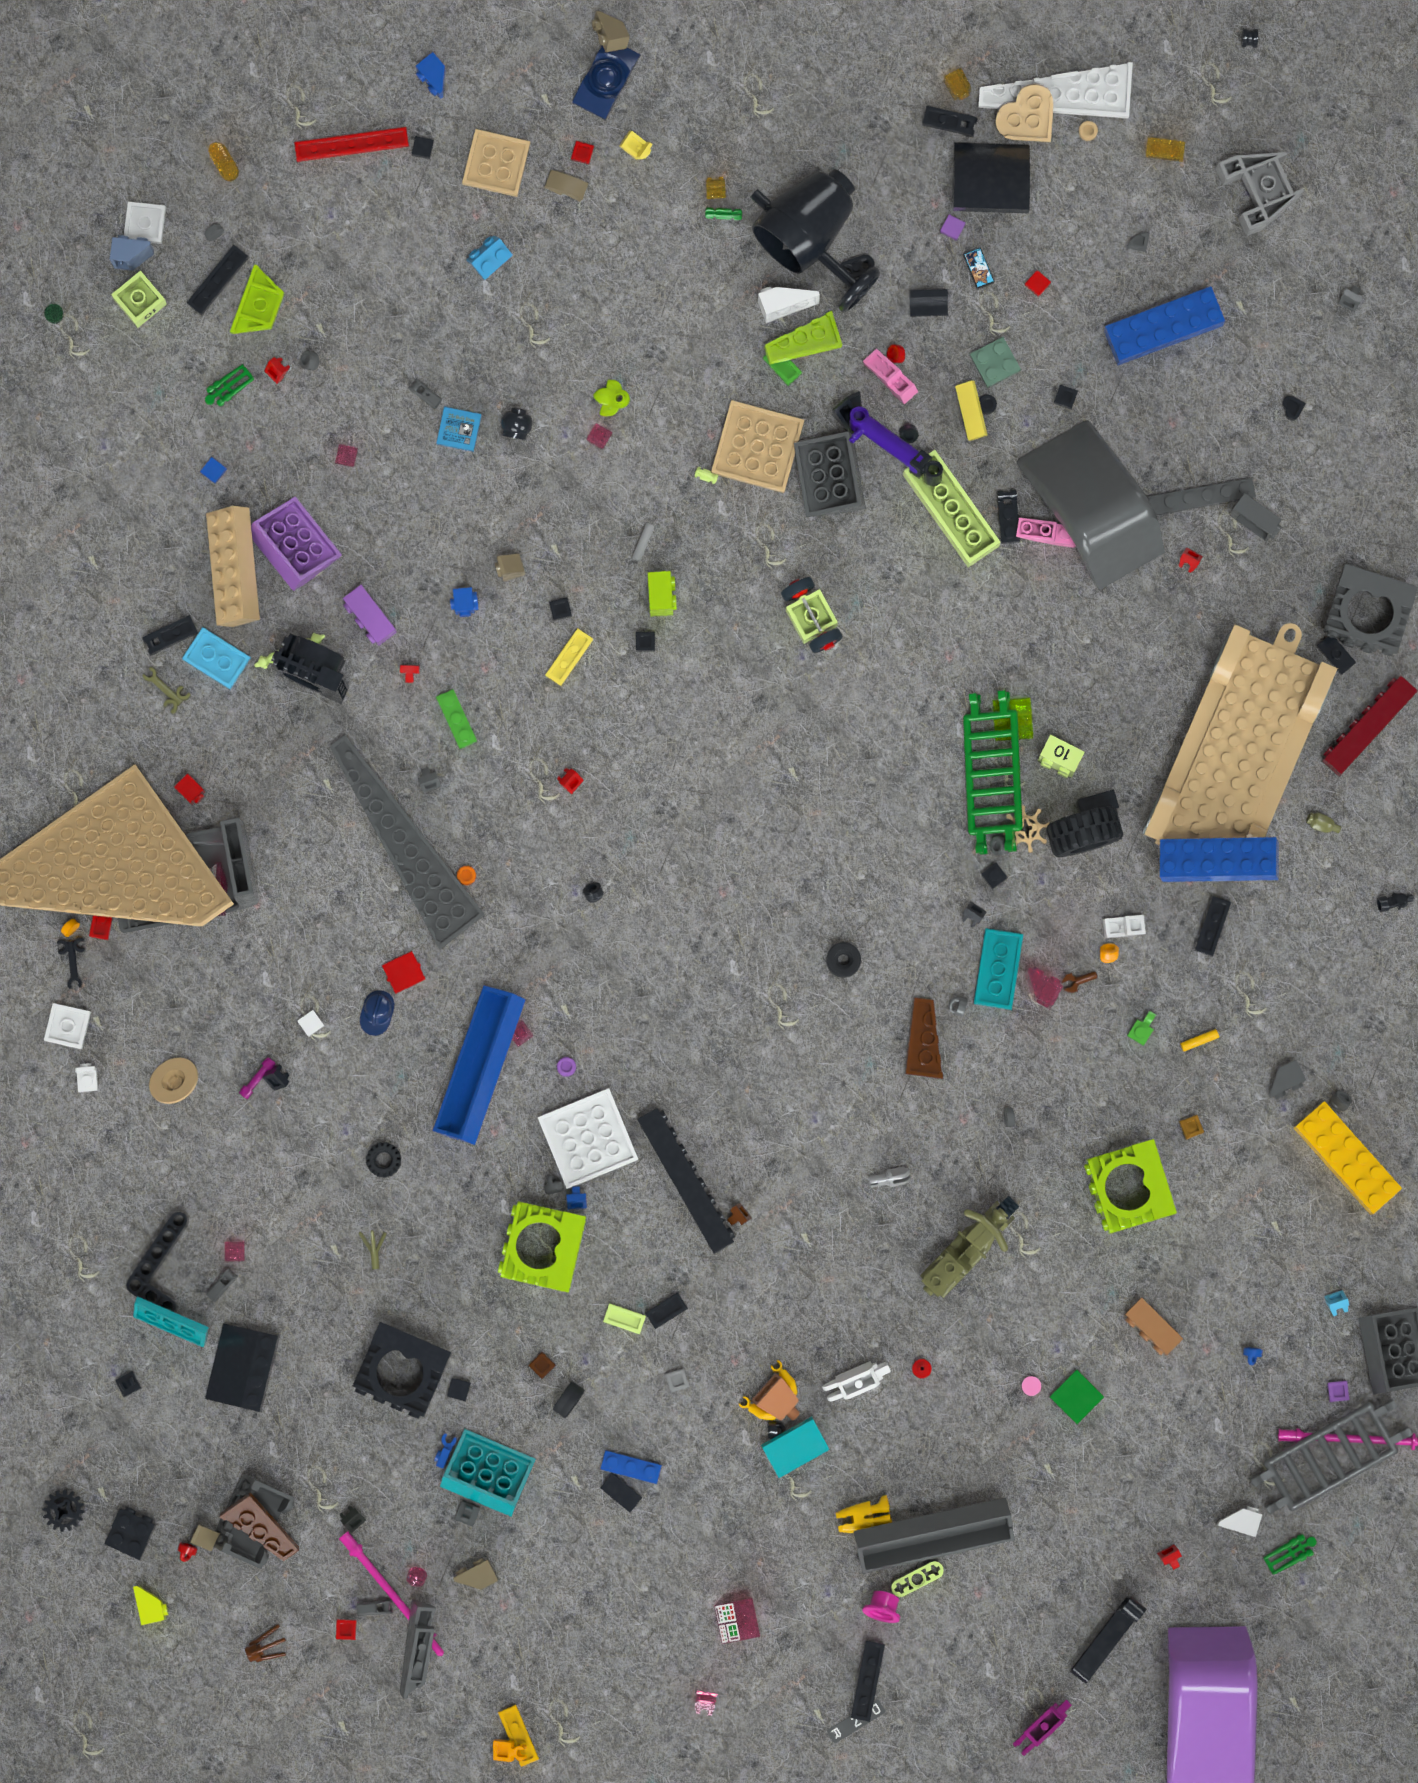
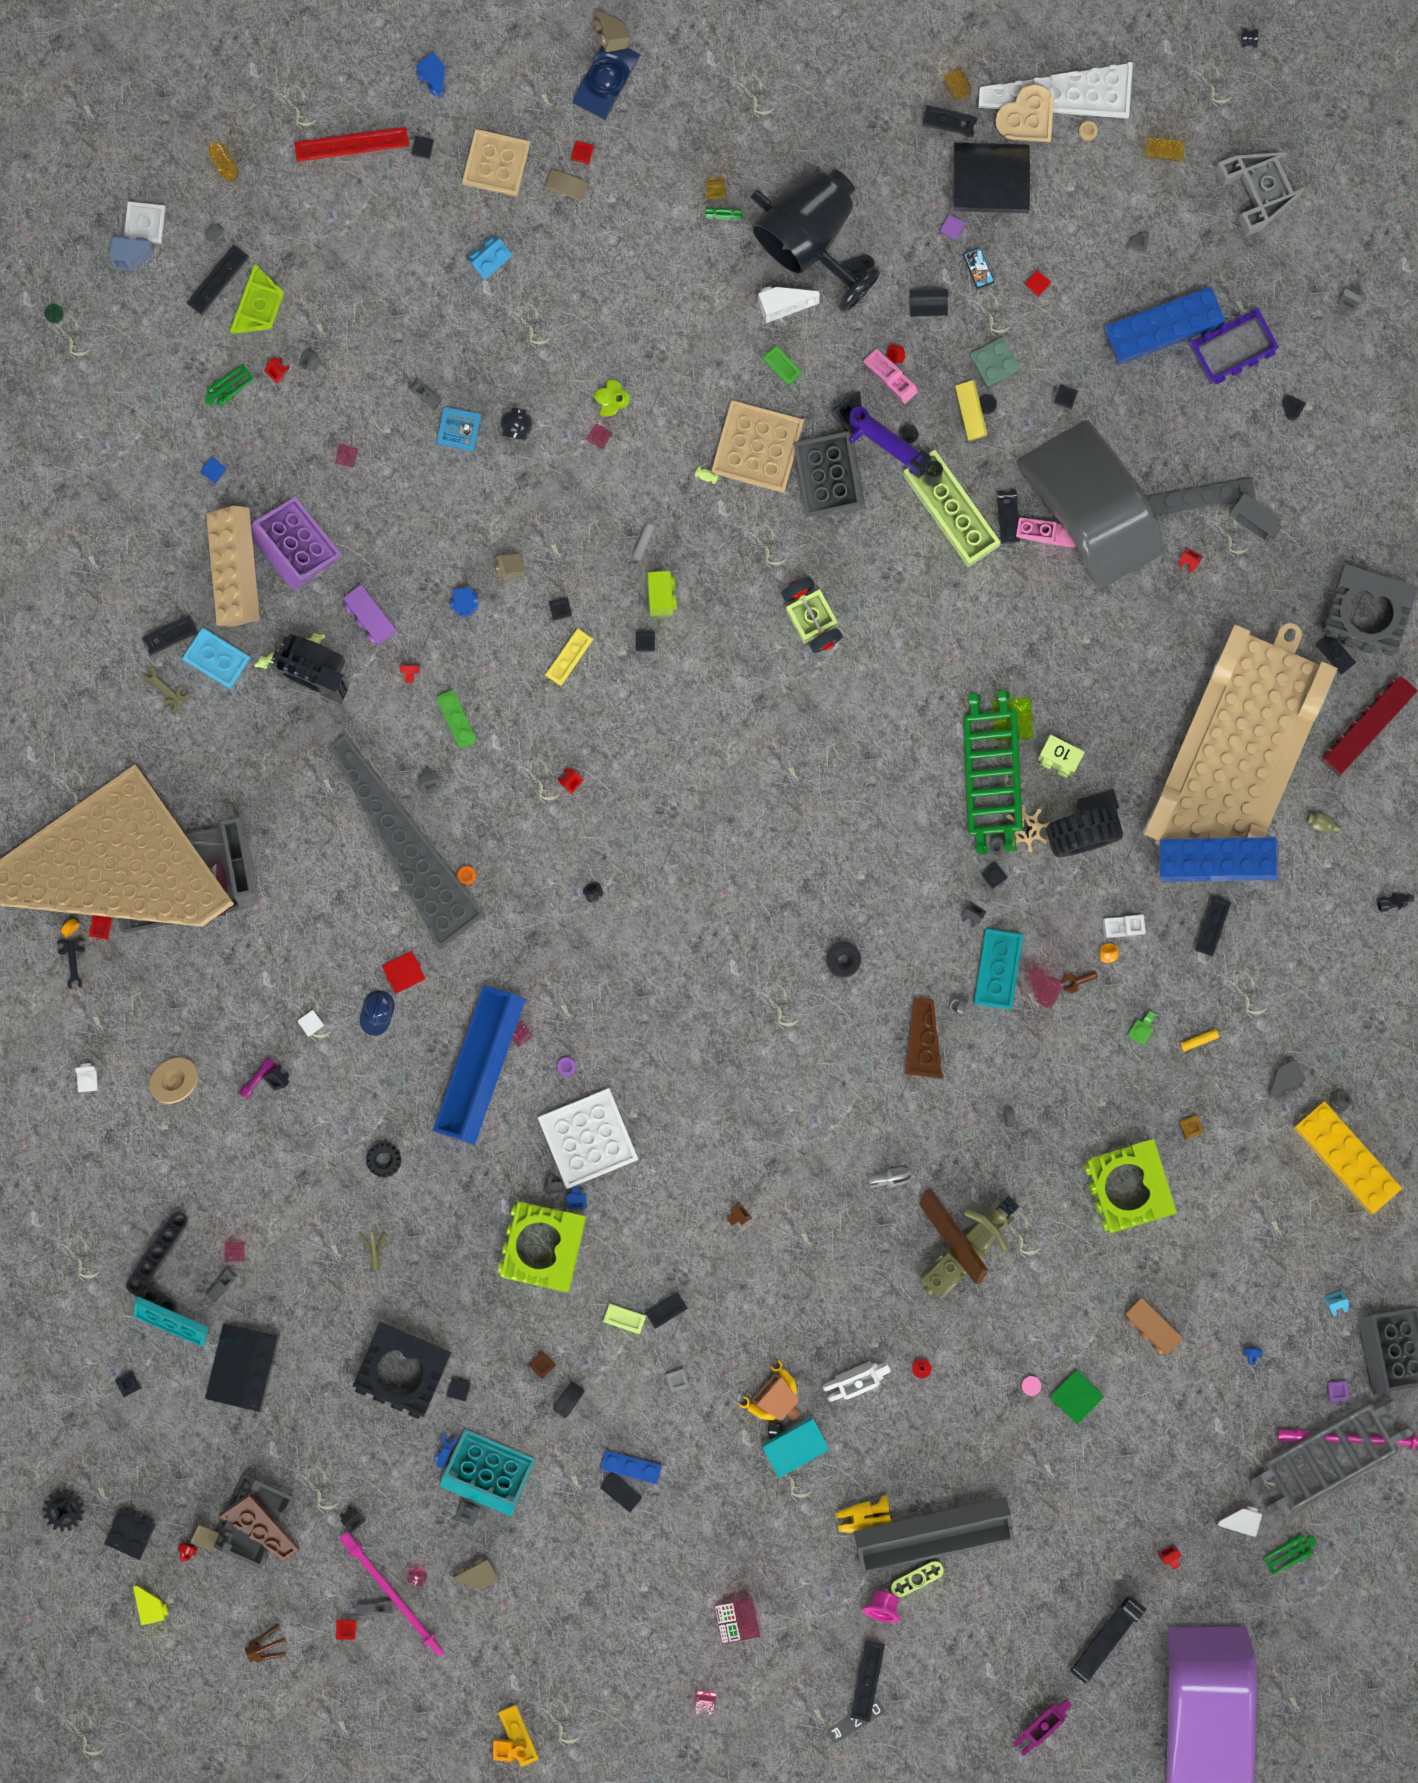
(67, 1026): white plate -> none
(139, 299): yellowish green brick -> none
(190, 789): red brick -> none
(418, 1647): dark grey wedge -> none
(636, 146): light yellow bracket -> none
(685, 1180): black brick -> none
(813, 338): lime wing -> none
(953, 1237): none -> reddish brown tile
(1234, 347): none -> window

